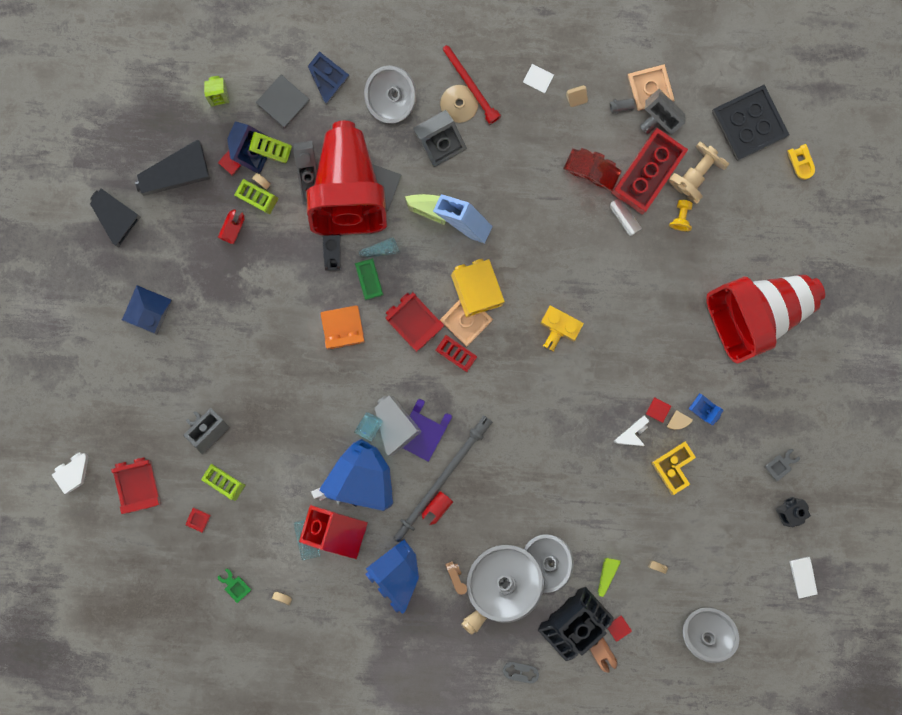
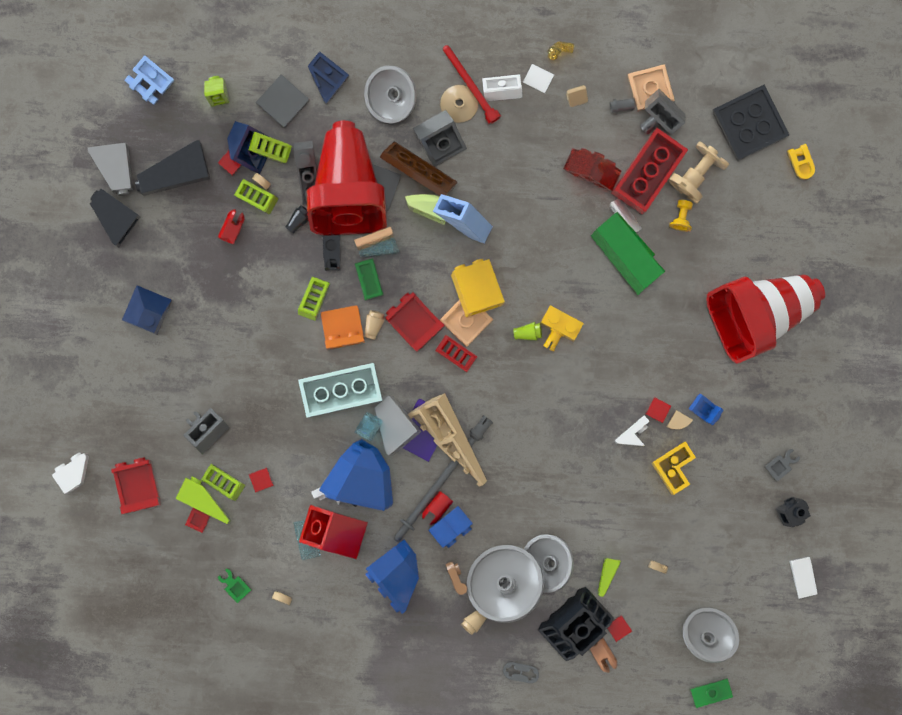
(114, 165): none -> light grey slope
(153, 75): none -> light blue plate
(199, 497): none -> lime slope
(261, 480): none -> red tile
(297, 219): none -> black cone
(302, 311): none -> lime slope
(340, 390): none -> light aqua slope
(373, 238): none -> light nougat tile
(373, 324): none -> tan cone
(418, 169): none -> reddish brown tile
(441, 422): none -> tan wedge
(450, 527): none -> blue brick
(502, 88): none -> white slope
(528, 332): none -> lime cone
(559, 47): none -> clear yellow arm
(628, 252): none -> green slope
(711, 693): none -> green plate

